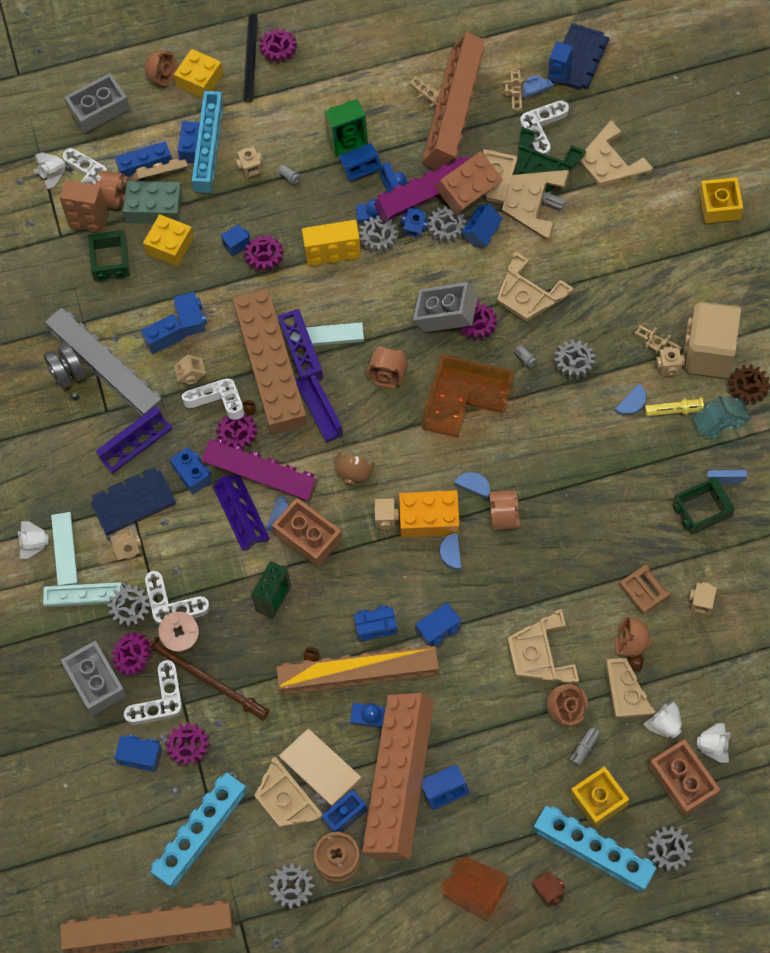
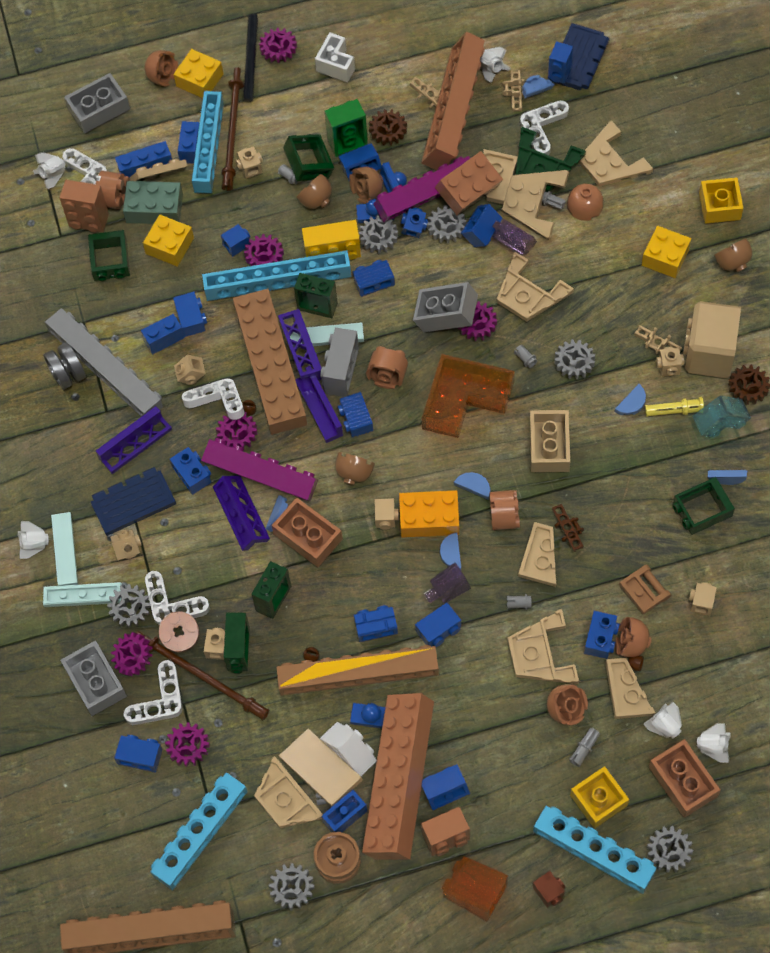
(214, 644): none -> tan brick
(228, 172): none -> reddish brown bar
(236, 642): none -> dark green window
(274, 275): none -> medium azure brick
(308, 172): none -> dark green window
(316, 193): none -> medium nougat cylinder
(323, 296): none -> dark green window
(332, 58): none -> white brick
(340, 362): none -> light grey brick
(349, 747): none -> white brick
(355, 414): none -> blue brick
(366, 183): none -> medium nougat cylinder
(373, 277): none -> blue brick
(396, 125): none -> reddish brown gear
(446, 832): none -> nougat brick
(448, 585): none -> clear purple torso
(492, 62): none -> white brick
(513, 237): none -> clear purple brick
(519, 602): none -> light grey pin
(539, 556): none -> tan wing
(549, 441): none -> tan brick
(574, 533): none -> reddish brown piece
(585, 202): none -> nougat cylinder
(600, 635): none -> blue brick
(666, 251): none -> yellow brick
(735, 256): none -> medium nougat cylinder

